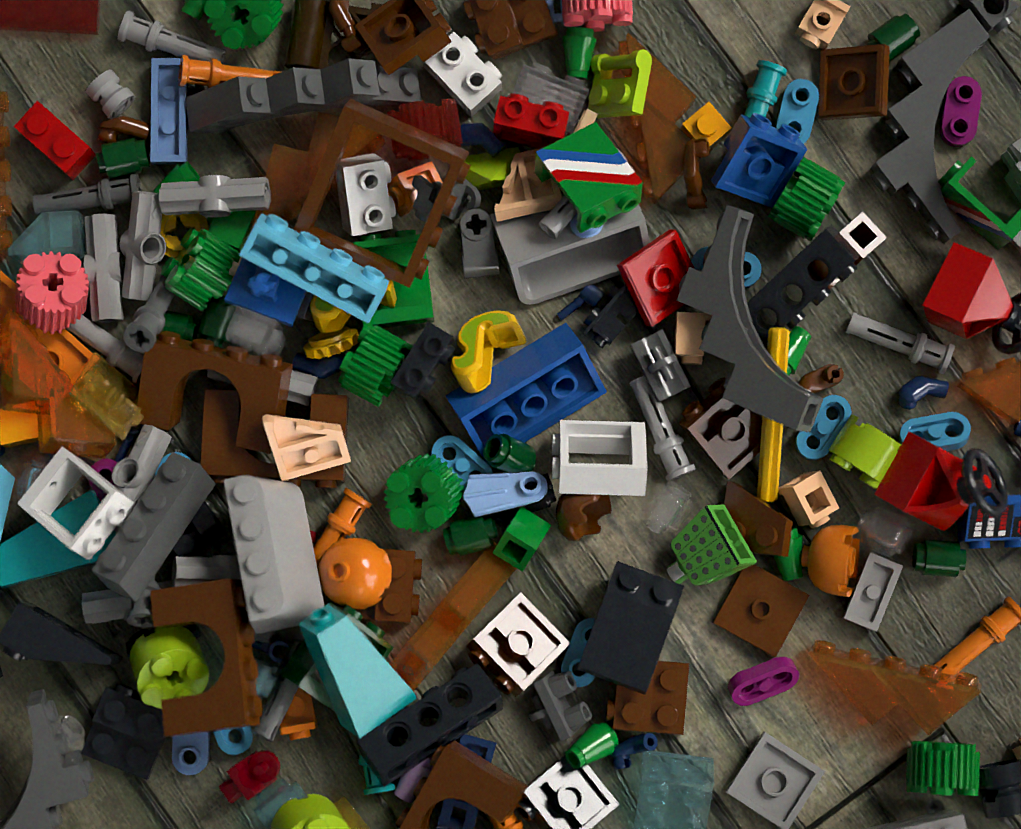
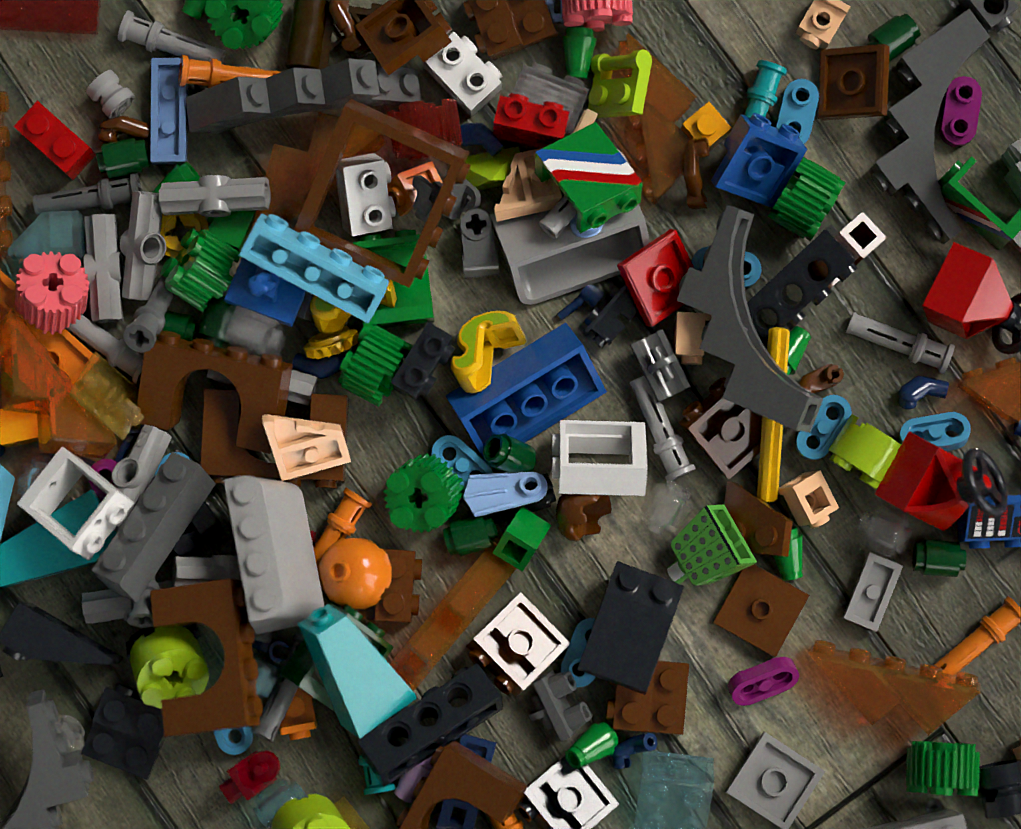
(198, 744): medium blue plate -> none
(833, 559): orange cylinder -> none

